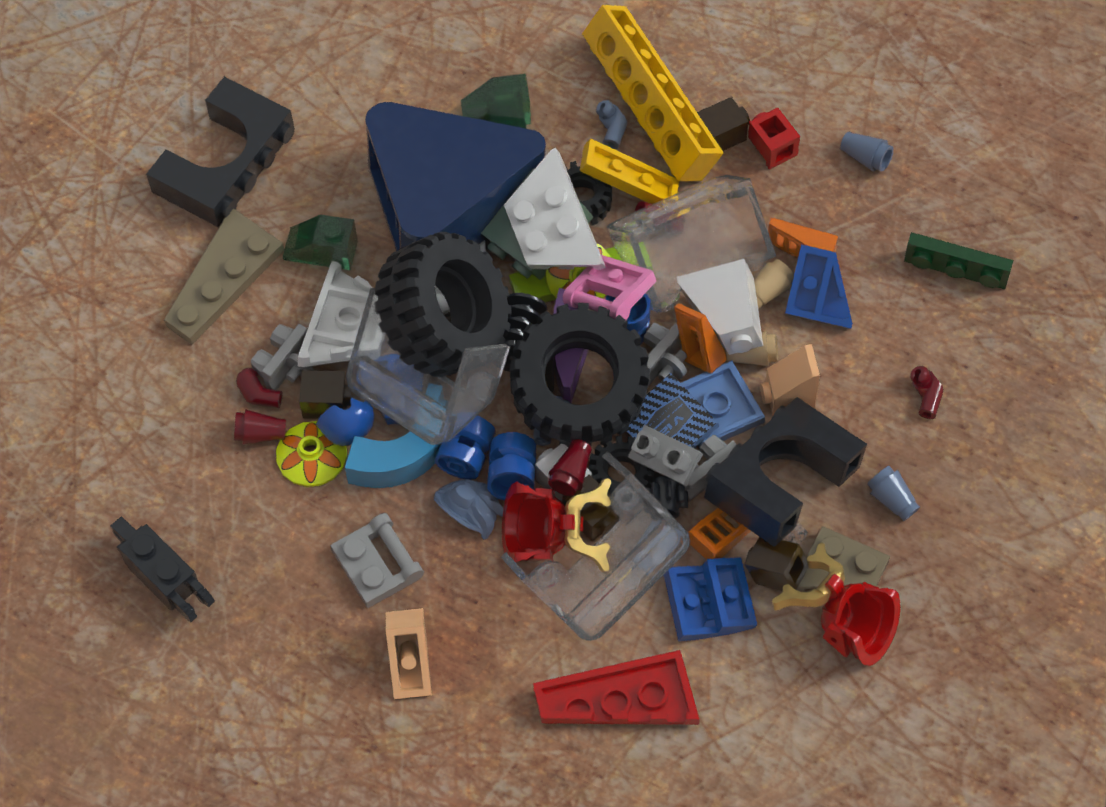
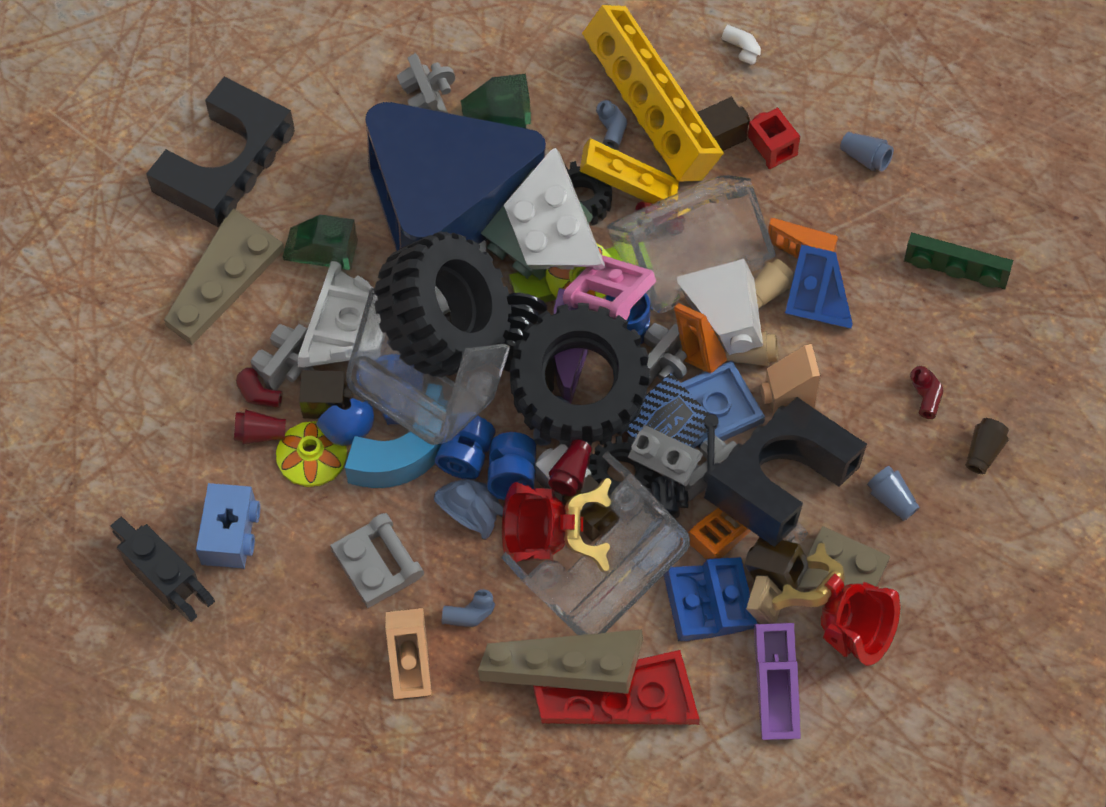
(227, 526): none -> medium blue brick
(429, 82): none -> light grey hips
(473, 613): none -> sand blue arm
(571, 662): none -> dark tan wing
(710, 423): none -> black hinge
(744, 40): none -> white arm
(760, 600): none -> tan tile
(777, 681): none -> medium lavender slope
(986, 444): none -> dark brown cone

